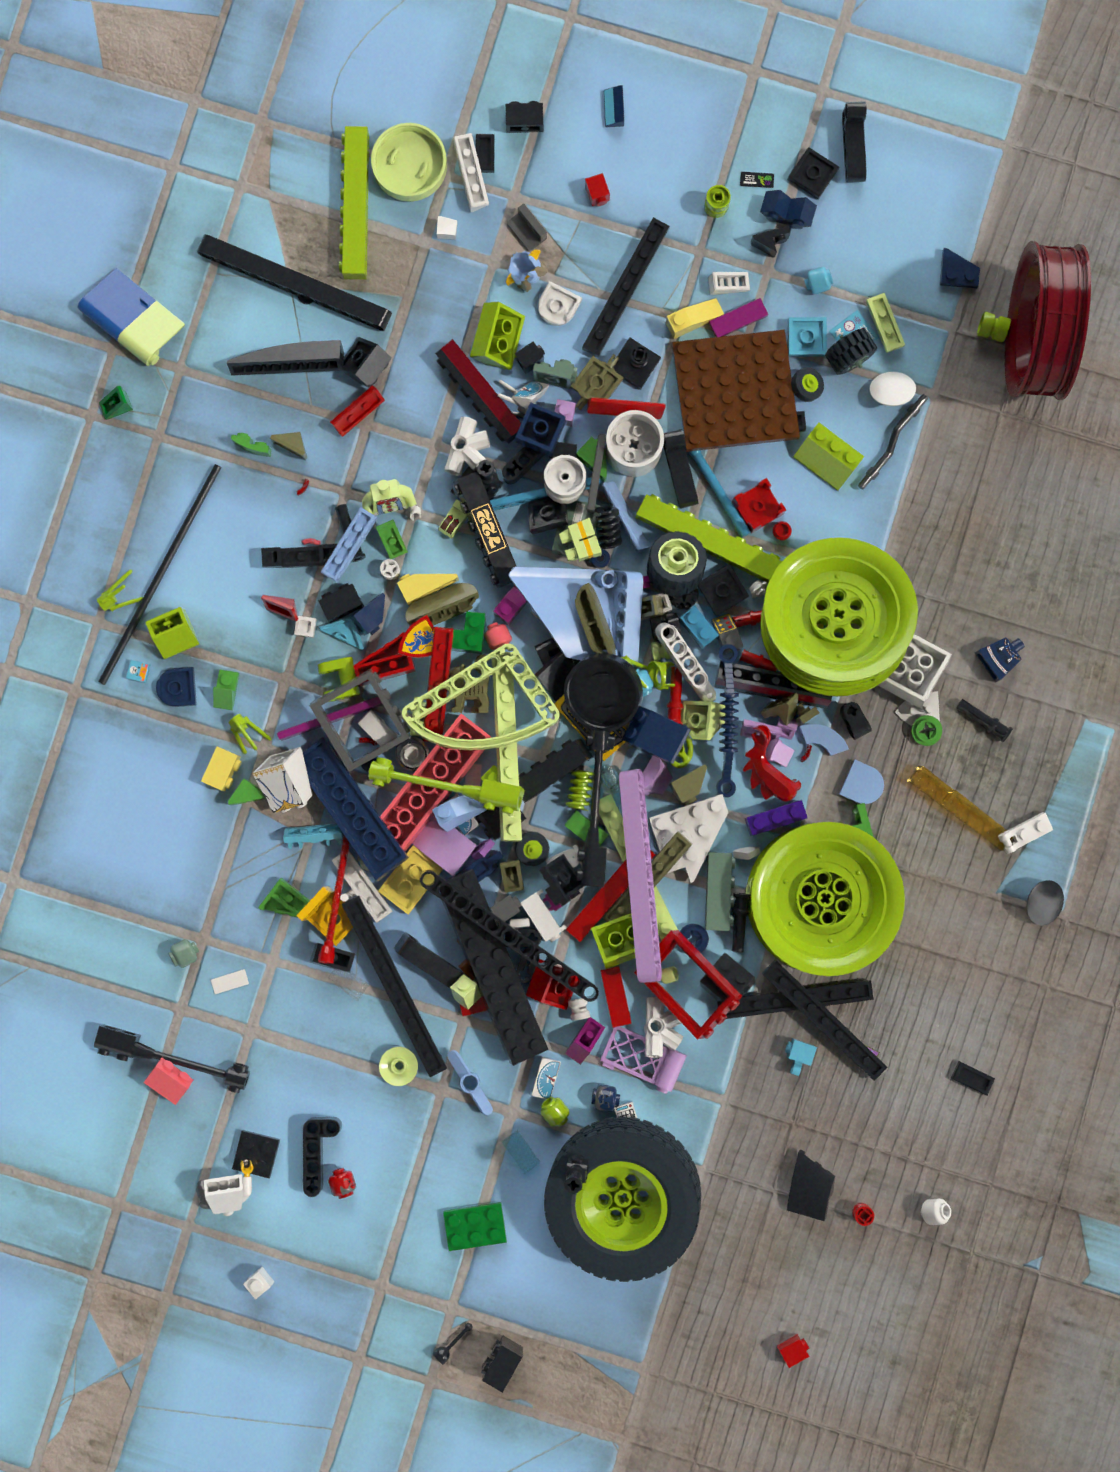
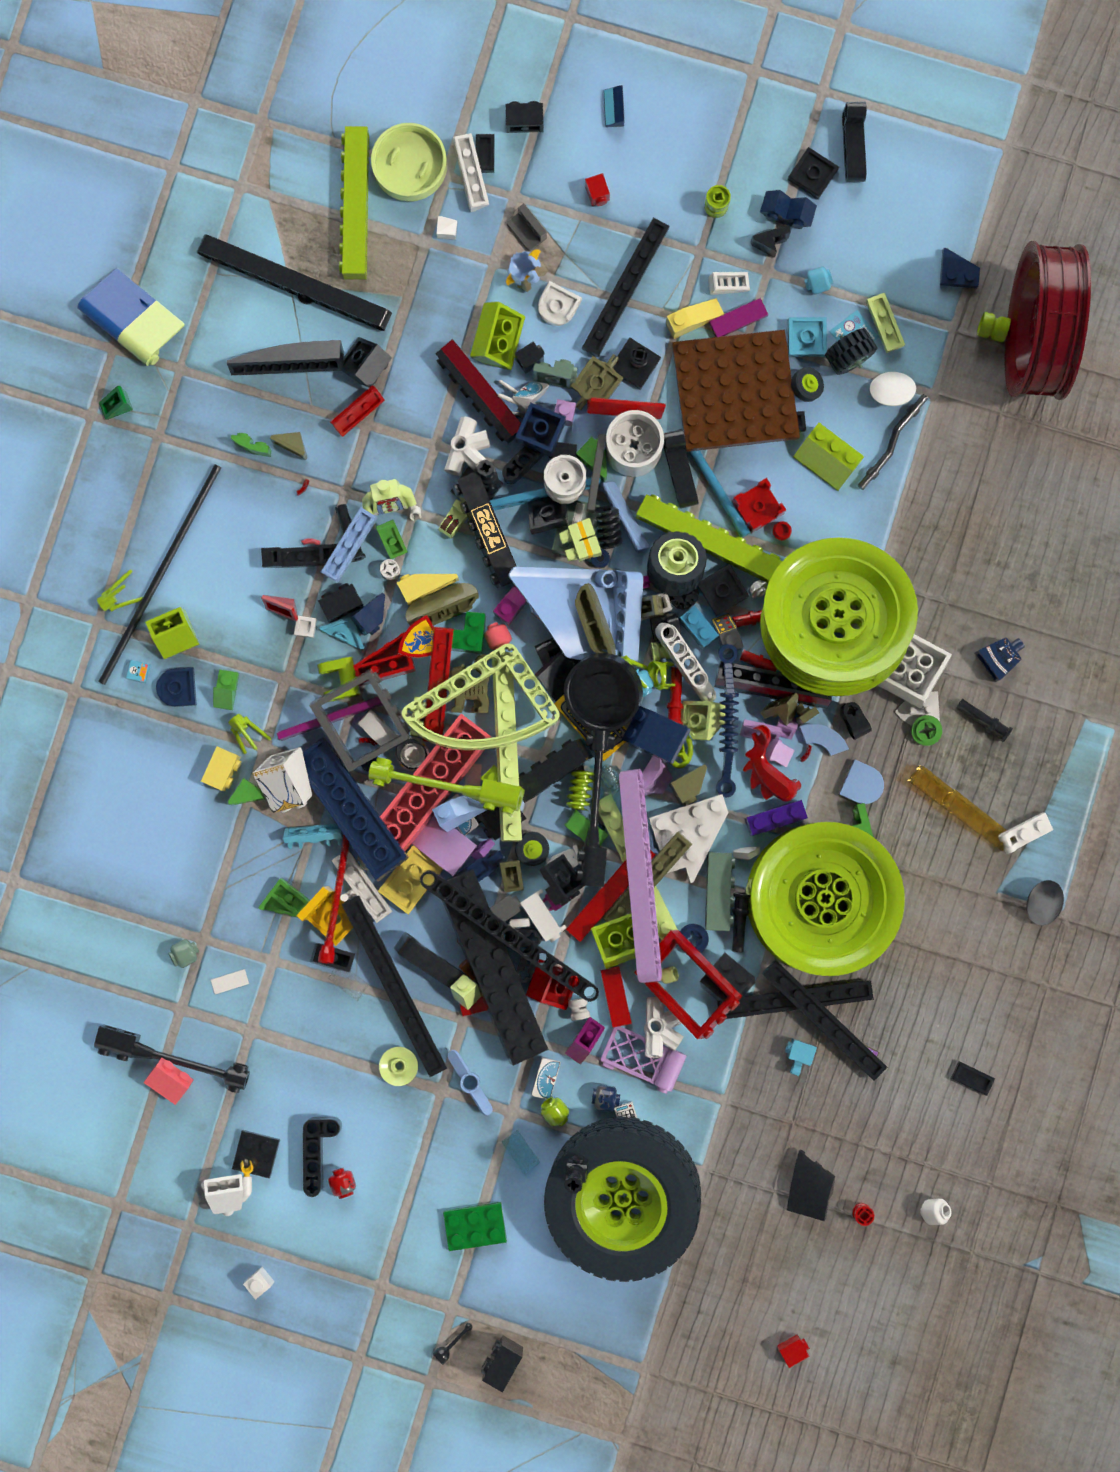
(756, 179): black sticker -> none

